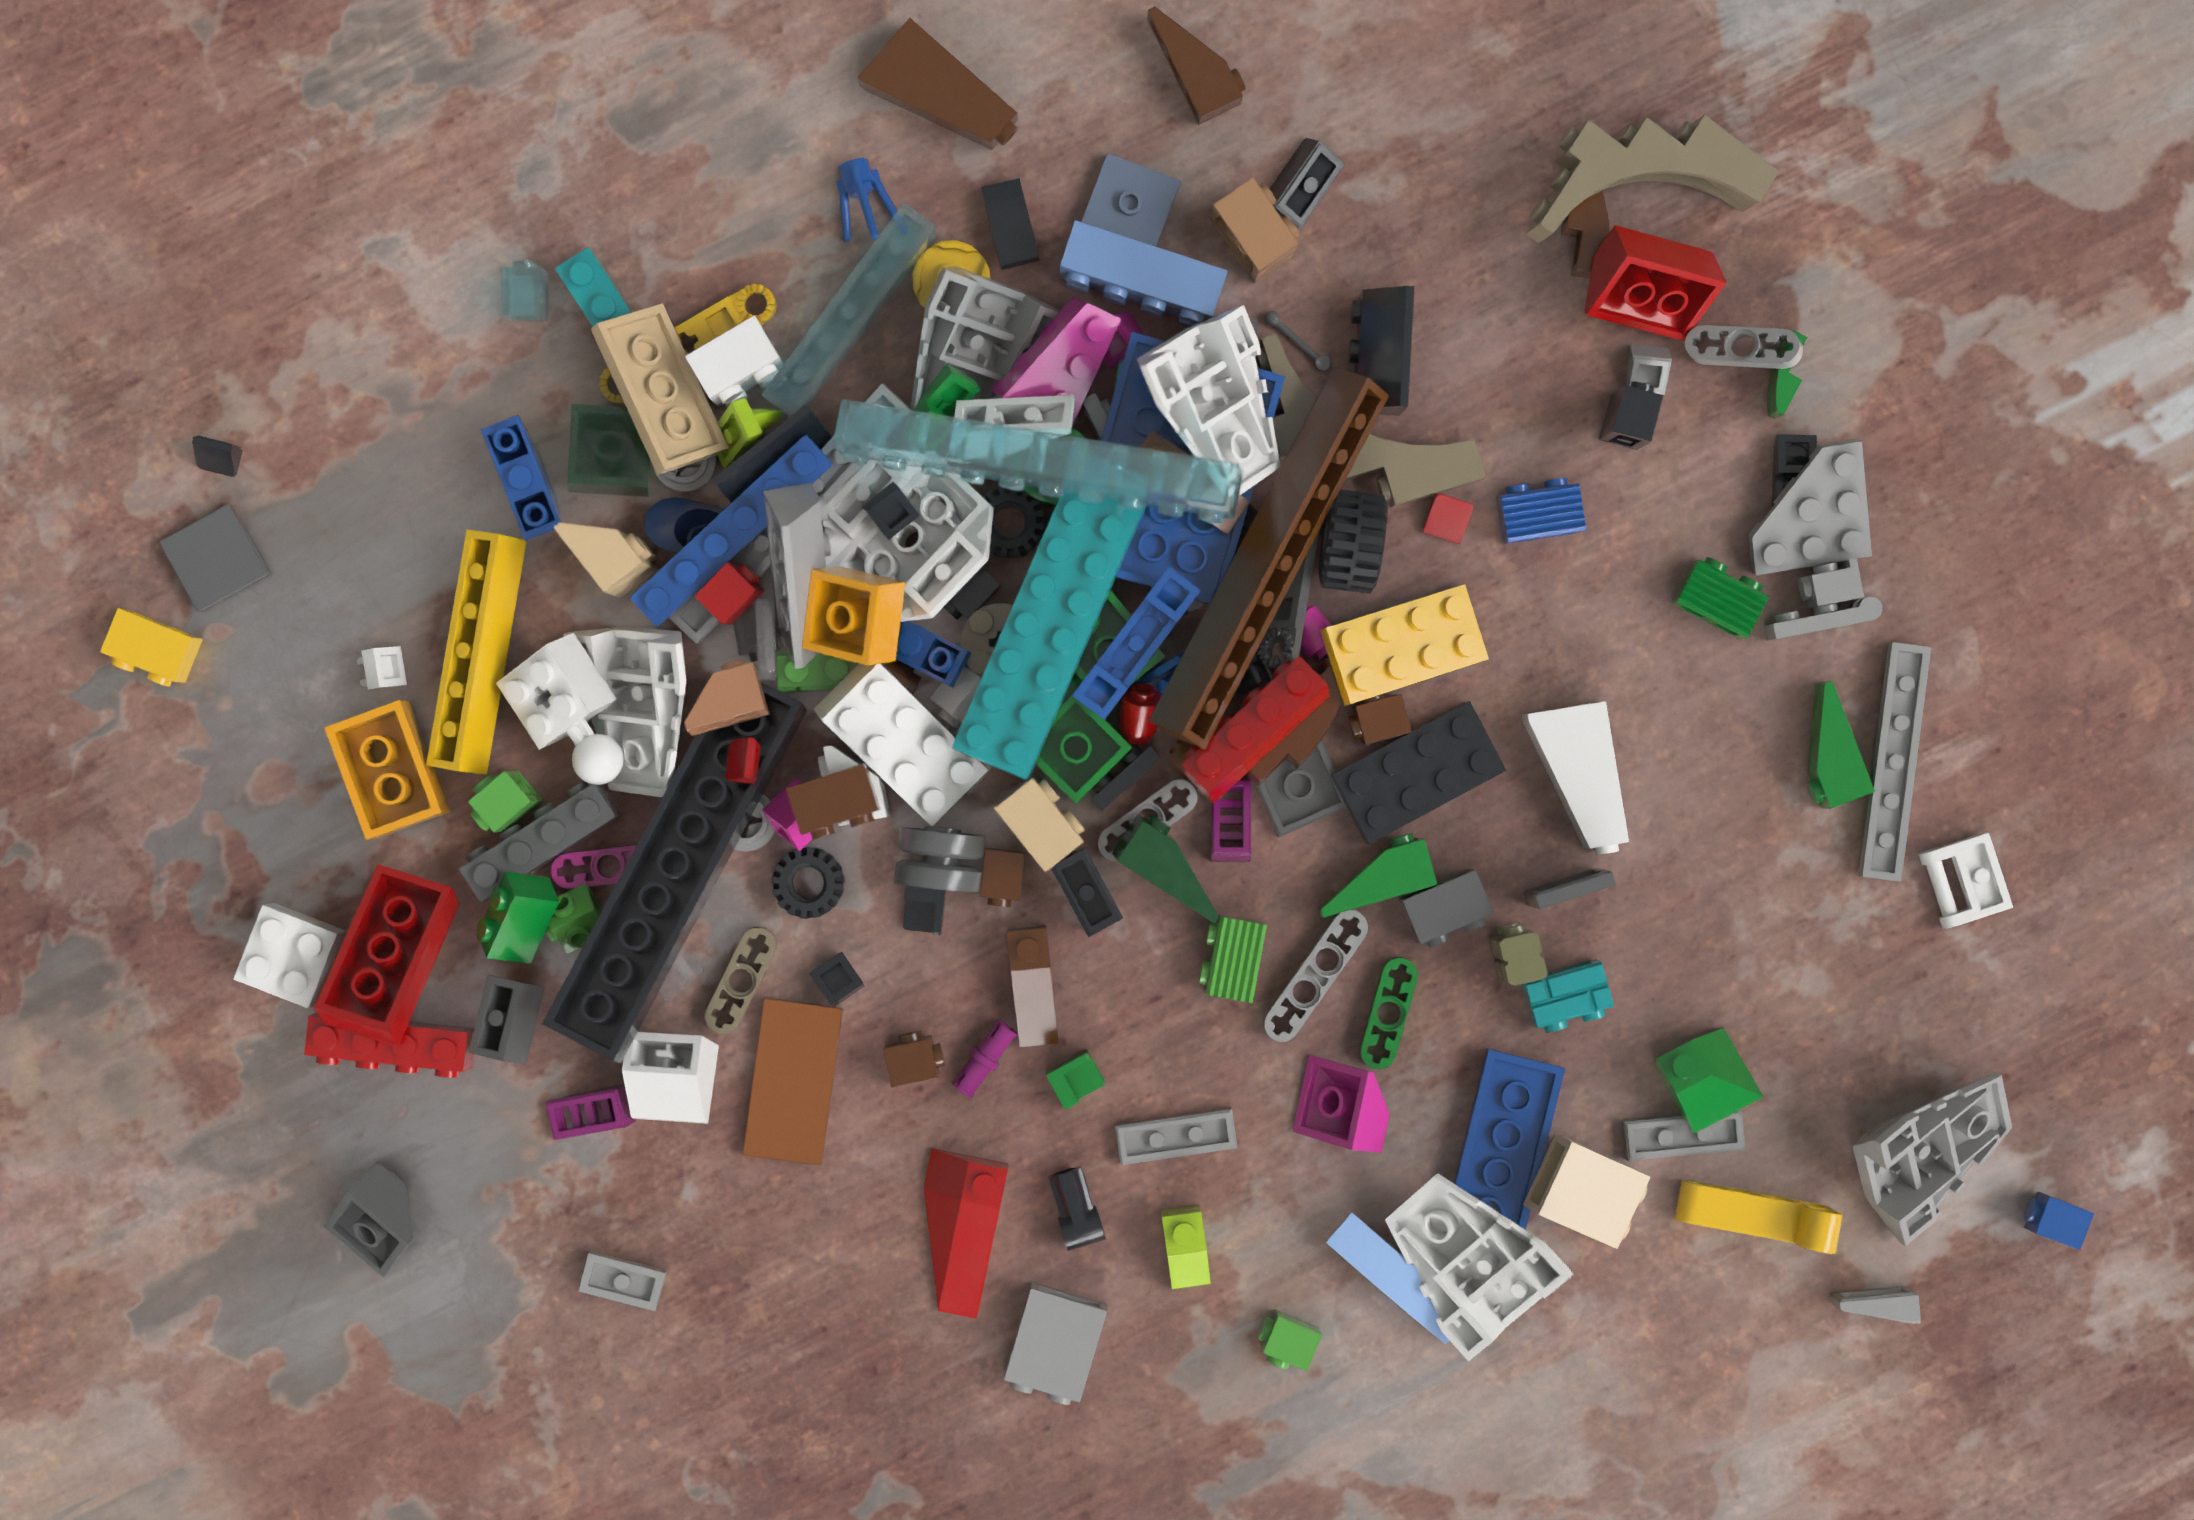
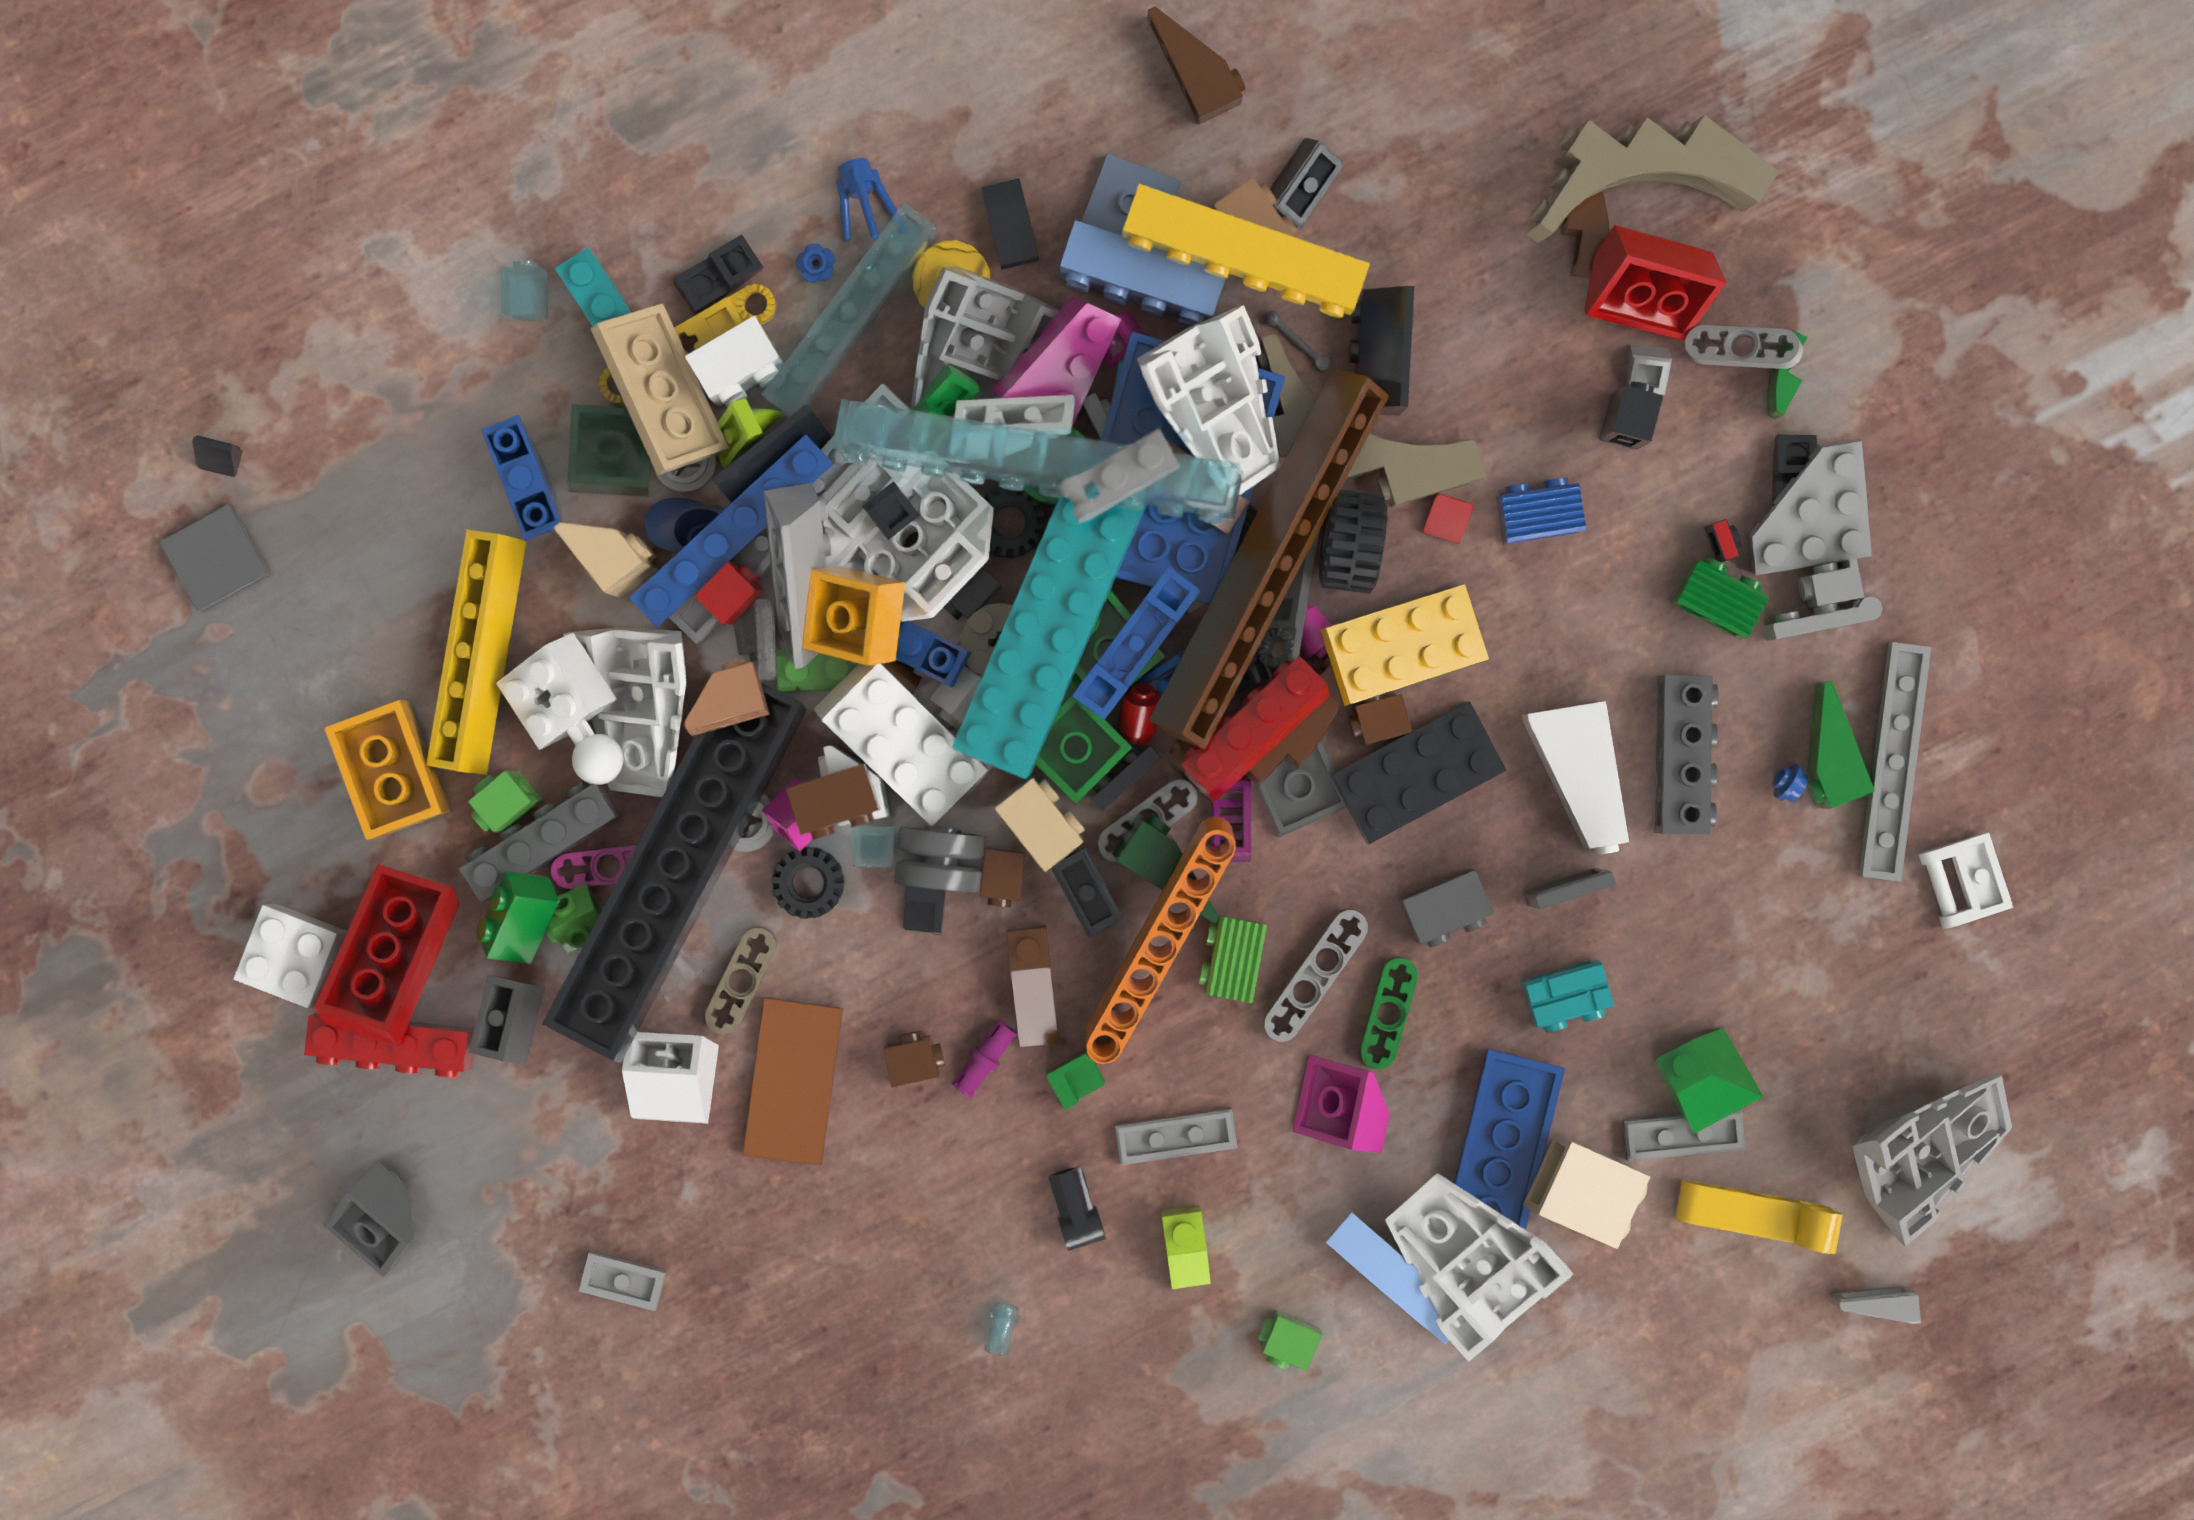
(150, 646): yellow brick -> none
(382, 667): white tile -> none
(613, 1106): magenta slope -> none
(718, 274): none -> black slope
(743, 760): red slope -> none
(821, 272): none -> blue plate
(837, 979): black plate -> none
(874, 846): none -> clear light blue brick
(936, 86): reddish brown slope -> none
(962, 1217): red wedge -> none
(1001, 1328): none -> clear light blue pin
(1055, 1344): light grey brick -> none
(1120, 475): none -> light grey plate
(1159, 923): none -> orange beam
(1244, 250): none -> yellow brick
(1389, 874): green slope -> none
(1517, 954): olive brick -> none
(1684, 754): none -> dark grey brick
(1723, 540): none -> plate
(1790, 783): none -> blue plate
(2057, 1220): blue brick -> none

